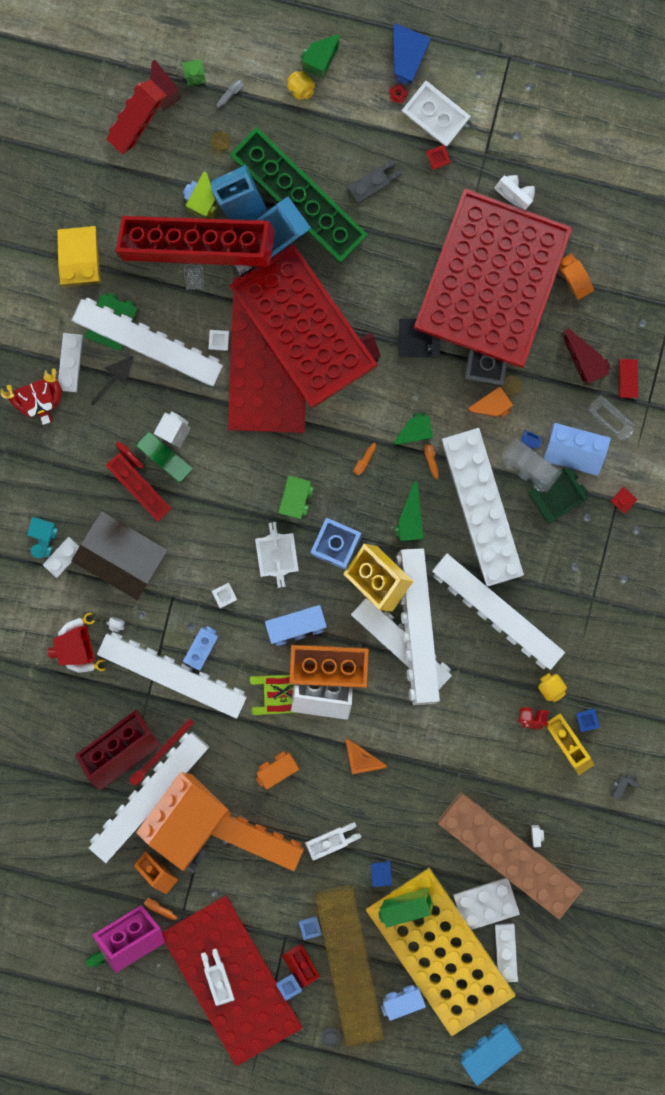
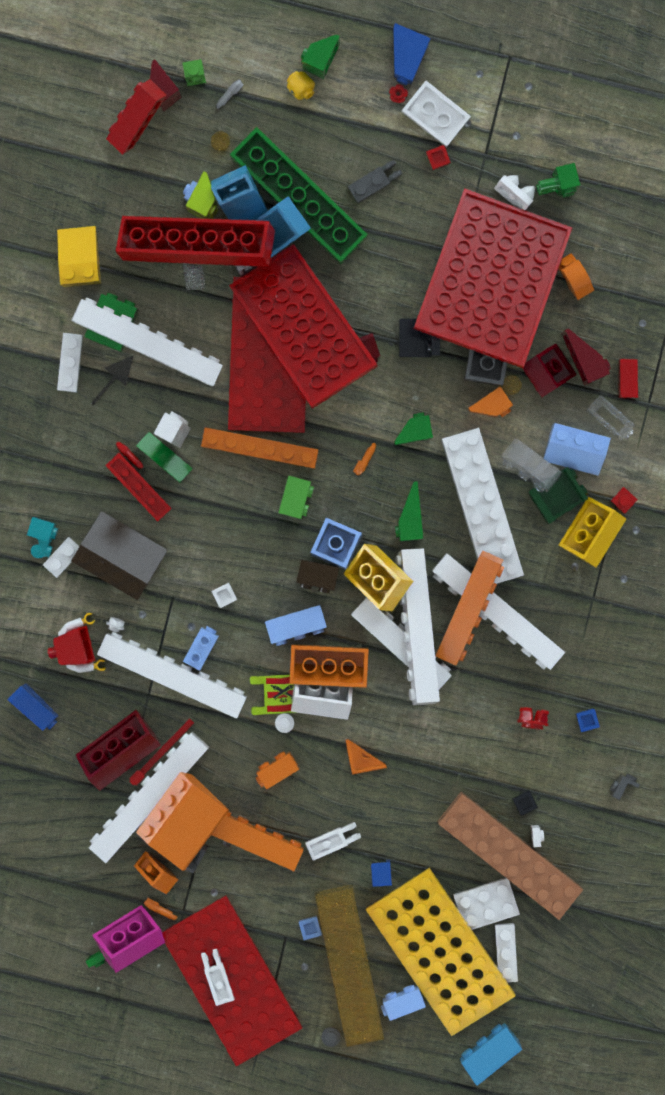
(33, 707): none -> blue slope
(37, 397): red torso -> none
(218, 340): white plate -> none
(259, 448): none -> orange brick
(276, 554): white plate -> none
(284, 723): none -> white plate
(289, 986): medium blue plate -> none
(300, 965): red slope -> none
(317, 575): none -> dark brown brick
(406, 907): green brick -> none
(430, 454): orange piece -> none
(469, 608): none -> orange brick
(525, 803): none -> black tile
(531, 440): blue plate -> none
(548, 370): none -> dark red slope
(552, 687): yellow head -> none
(564, 181): none -> green brick
(570, 744): yellow slope -> none
(592, 532): none -> yellow slope

